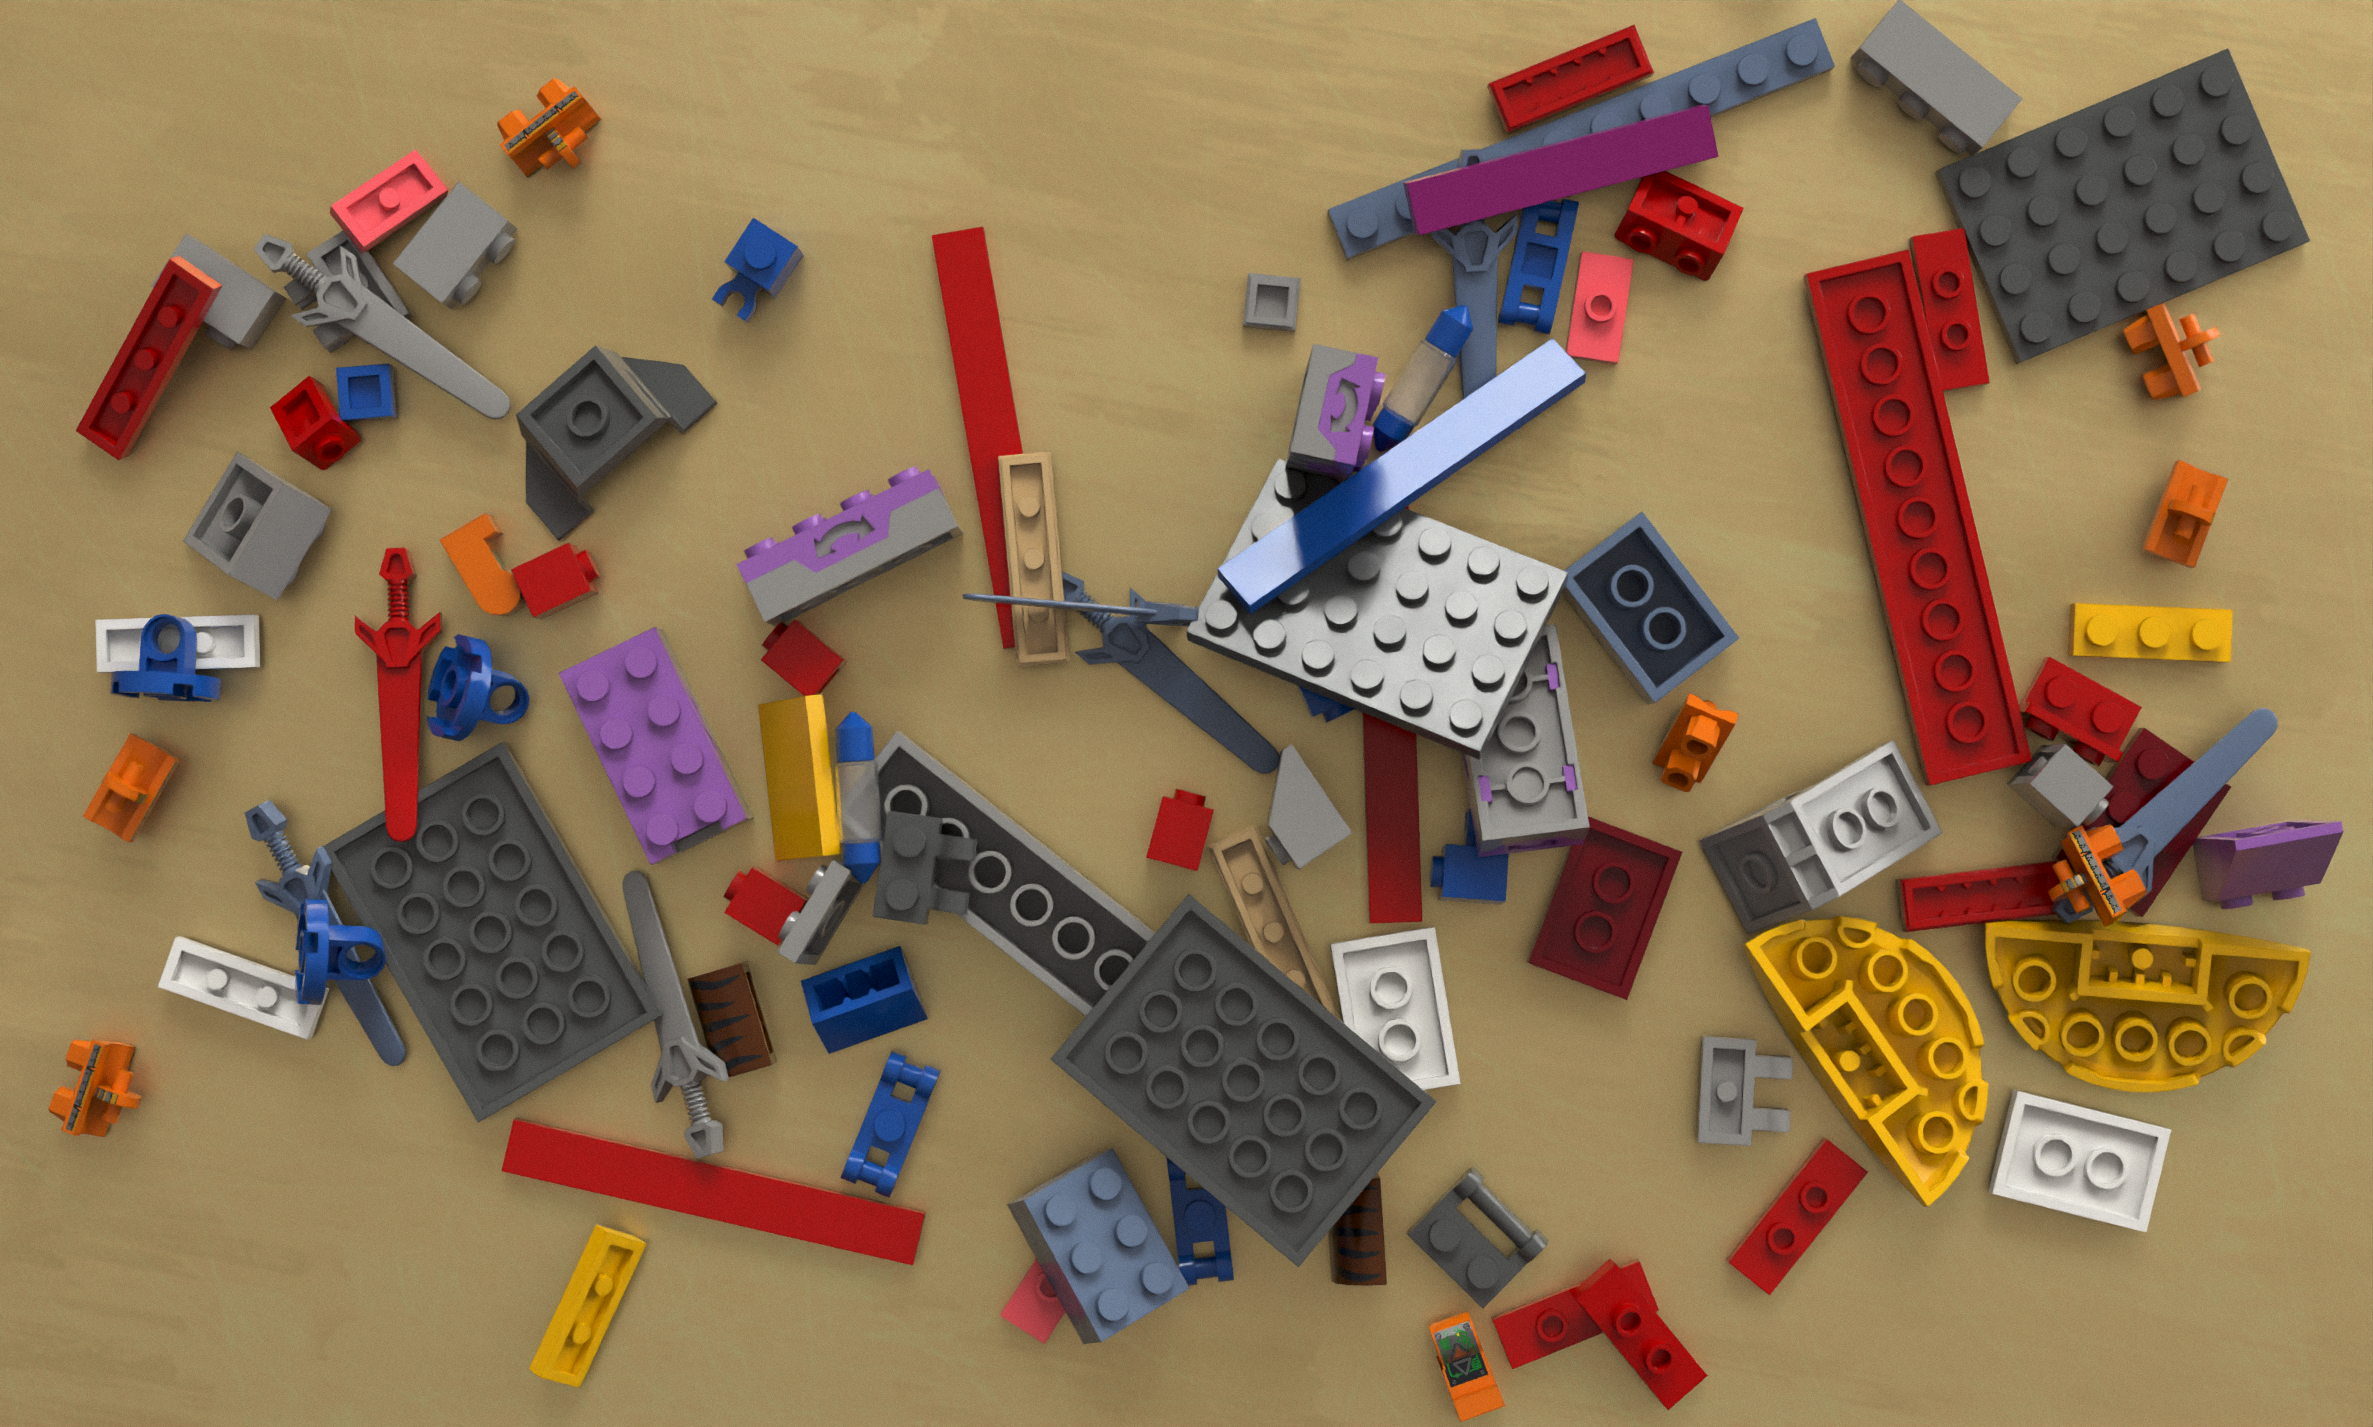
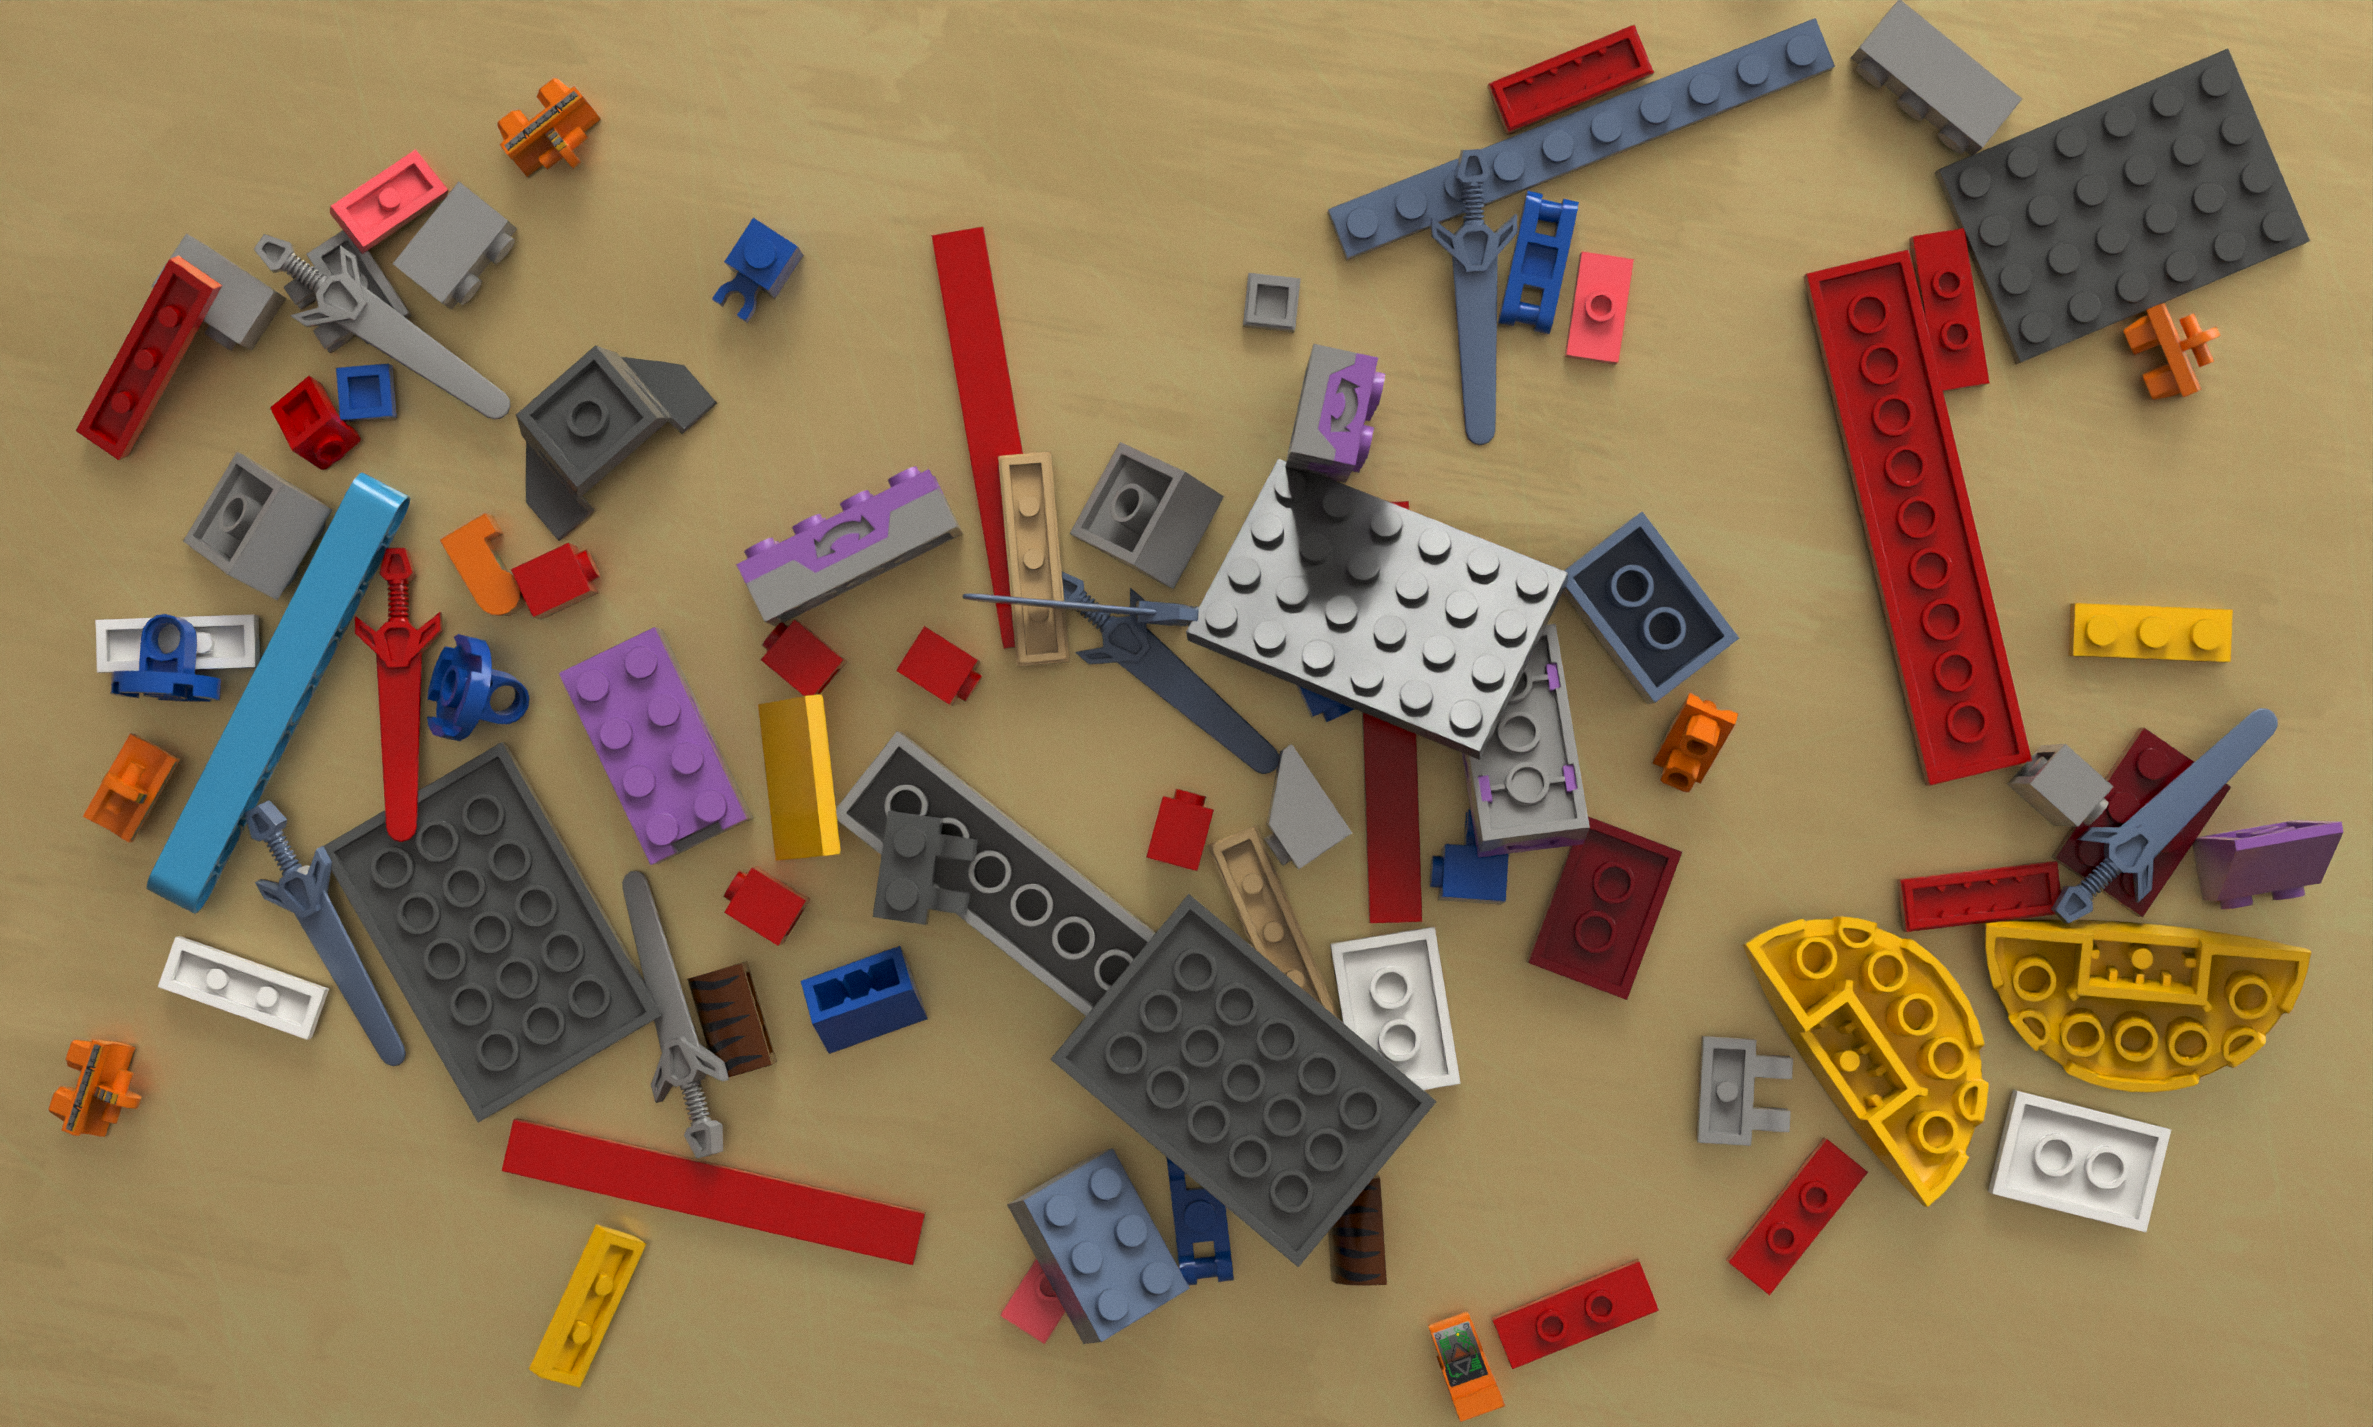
(278, 692): none -> dark azure beam
(324, 952): blue tile -> none
(809, 932): light grey plate -> none
(857, 797): piece -> none
(890, 1124): blue plate -> none
(940, 667): none -> red brick
(1147, 514): none -> light grey slope
(1401, 476): tile -> none
(1422, 377): piece -> none
(1464, 1250): dark grey plate -> none
(1560, 169): magenta tile -> none
(1638, 1334): red plate -> none
(1679, 224): red bracket -> none
(1821, 839): light grey bracket -> none
(2078, 711): red bracket -> none
(2086, 854): orange hips -> none
(2184, 514): orange hips -> none

